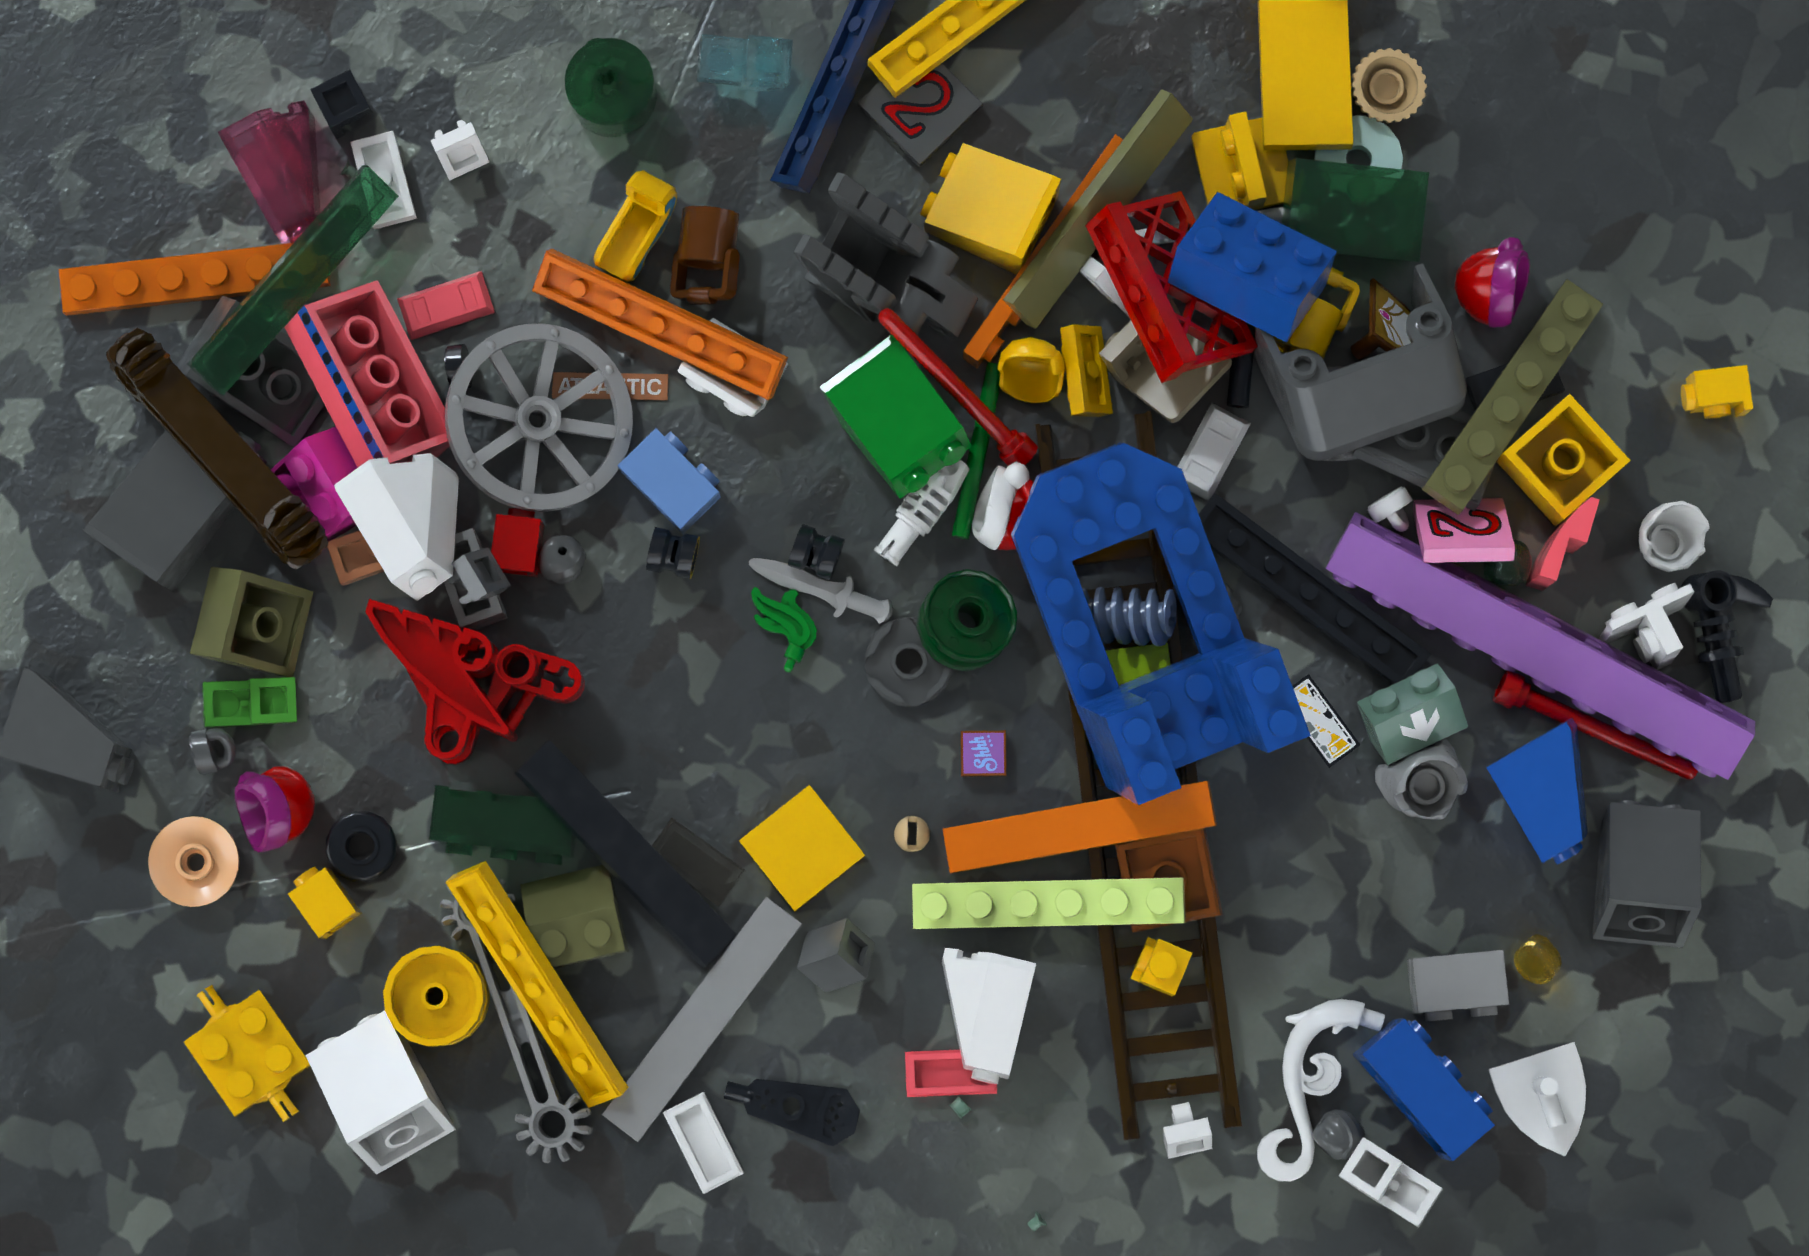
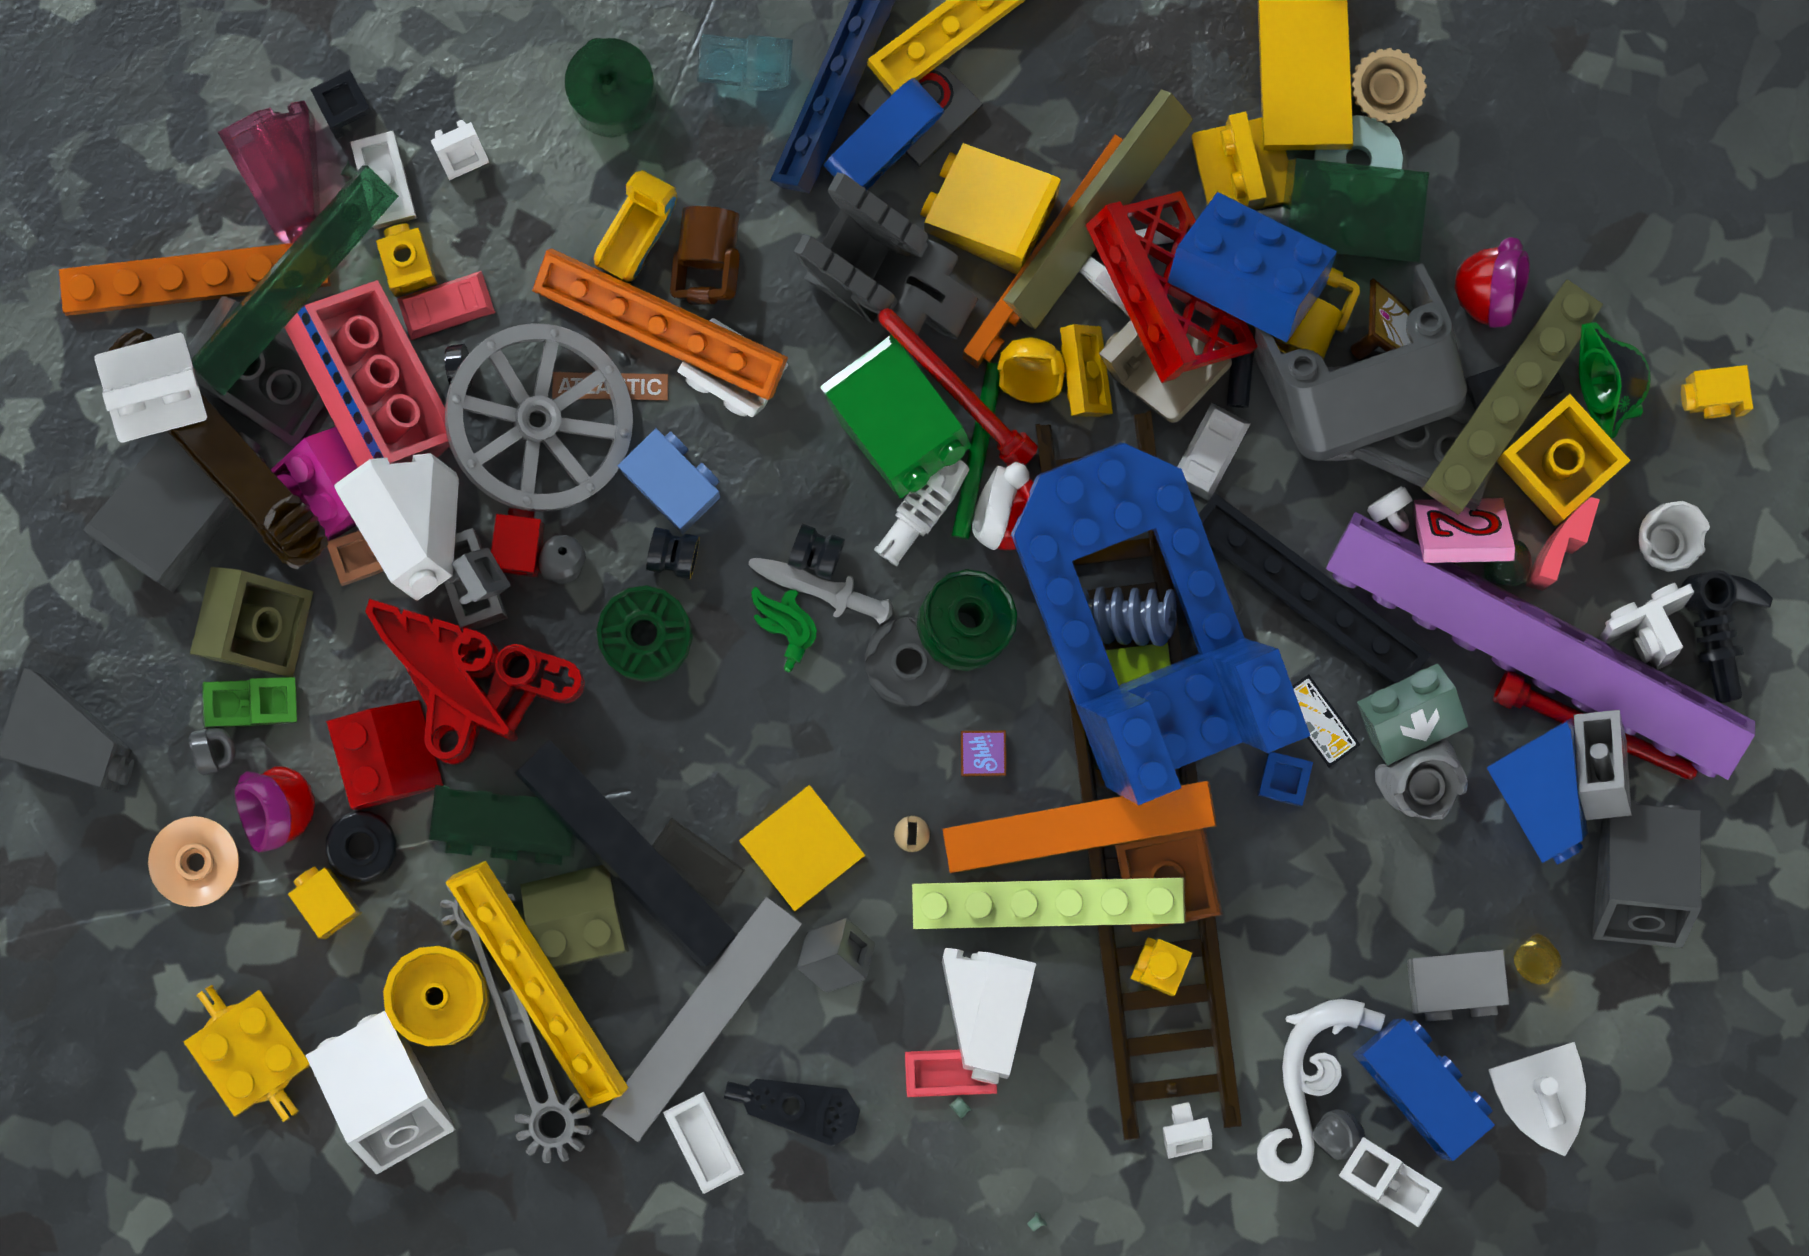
(150, 387): none -> white bracket
(384, 754): none -> red slope
(411, 274): none -> yellow brick
(625, 613): none -> dark green wheel
(886, 135): none -> blue beam
(1285, 778): none -> blue tile
(1602, 765): none -> light grey brick
(1611, 378): none -> green hat

